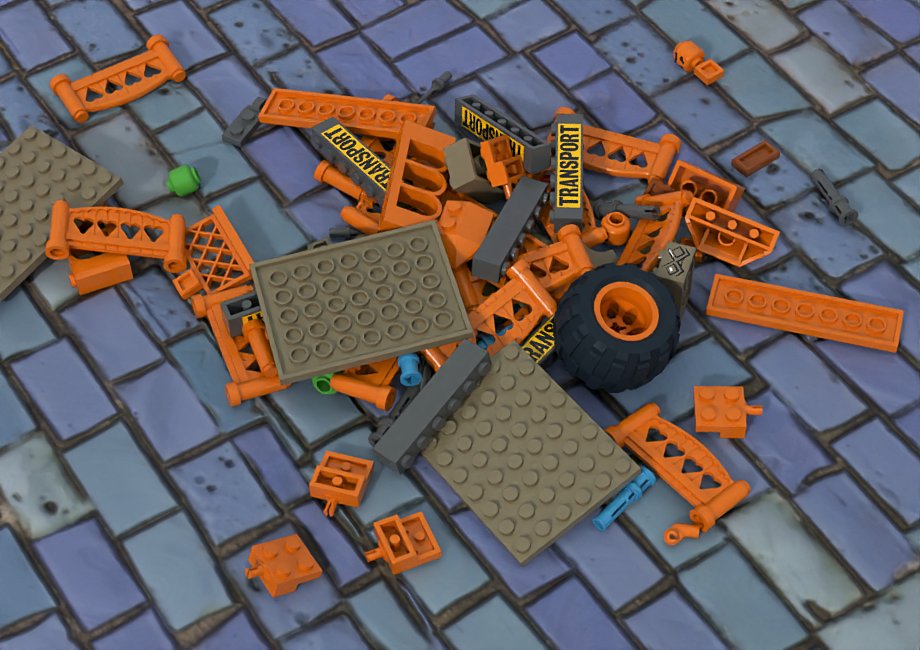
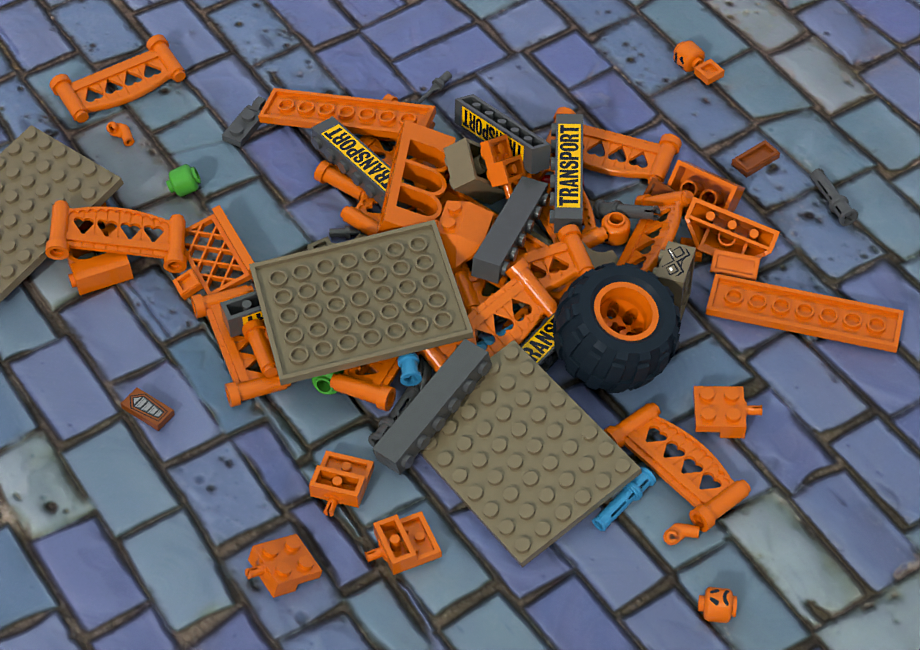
(121, 131): none -> orange arm
(147, 409): none -> dark orange tile
(718, 604): none -> orange head
(735, 264): none -> orange tile

